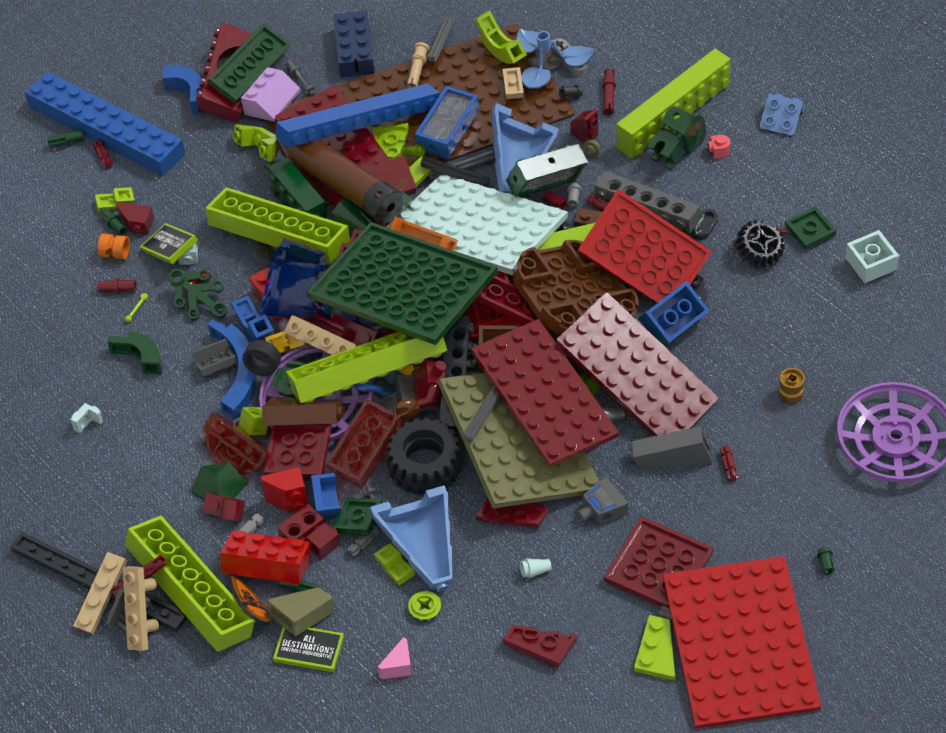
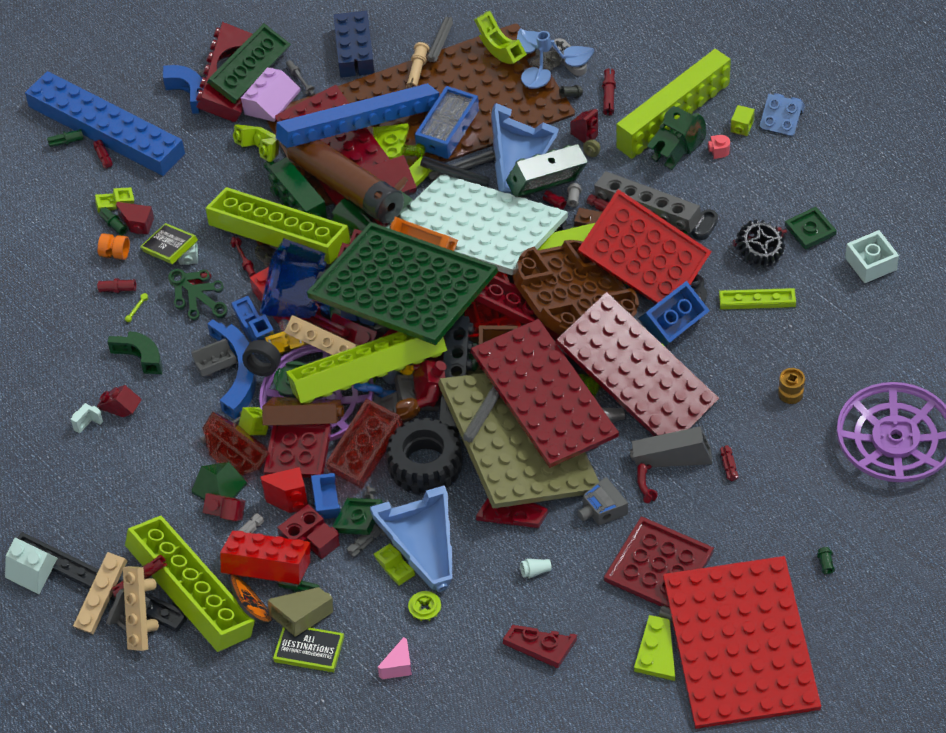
(28, 565): none -> light aqua slope
(119, 401): none -> dark red slope
(247, 264): none -> dark red piece
(513, 83): tan plate -> none
(649, 494): none -> dark red piece
(742, 120): none -> lime brick
(757, 298): none -> lime tile

